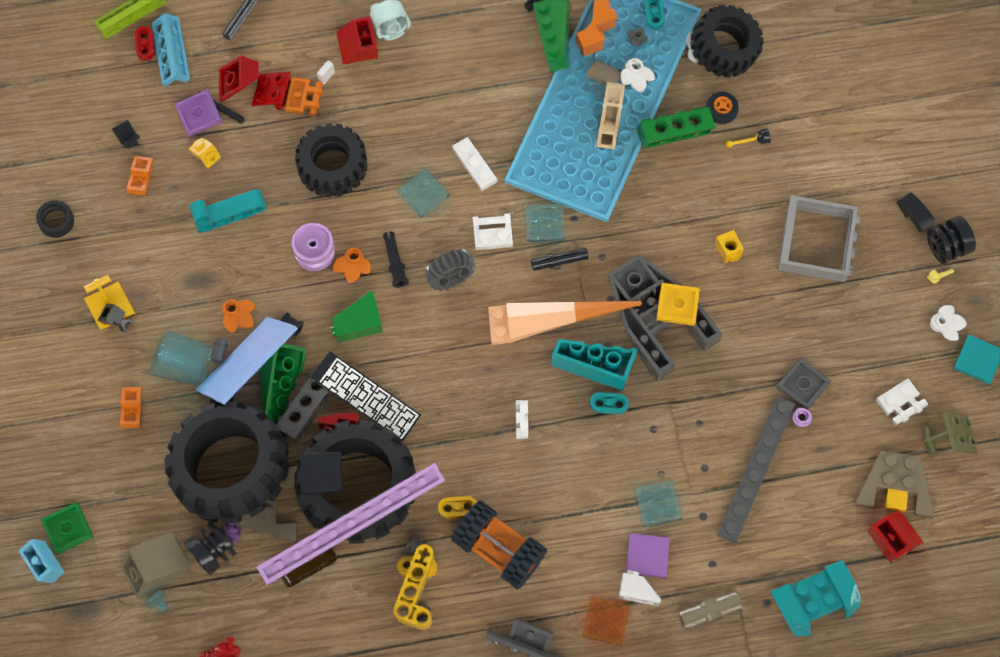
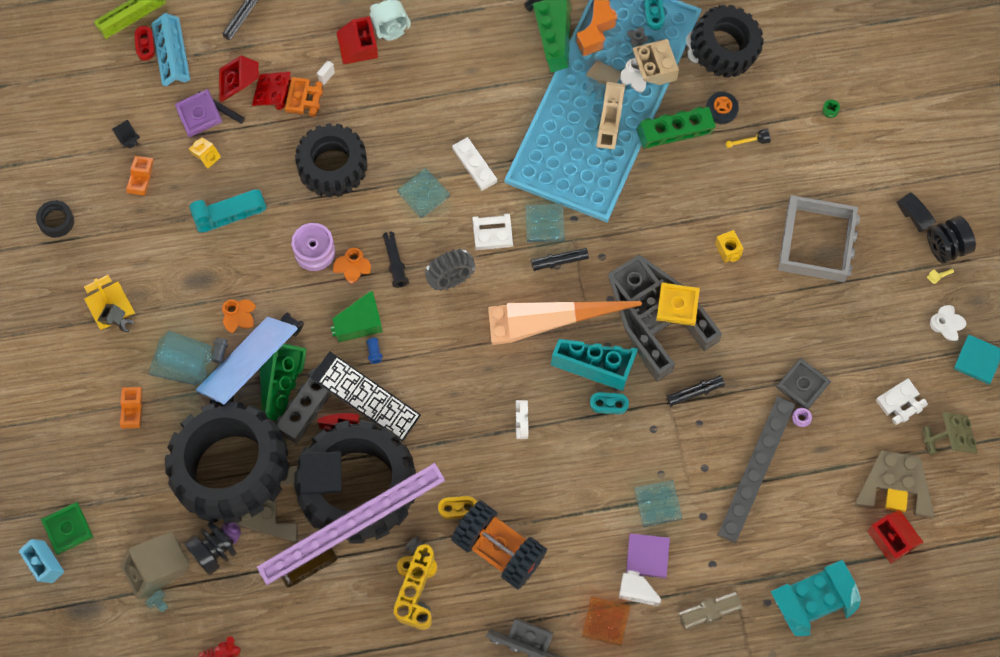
(374, 351): none -> blue pin
(656, 62): none -> tan slope
(704, 387): none -> black pin
(833, 104): none -> green bush

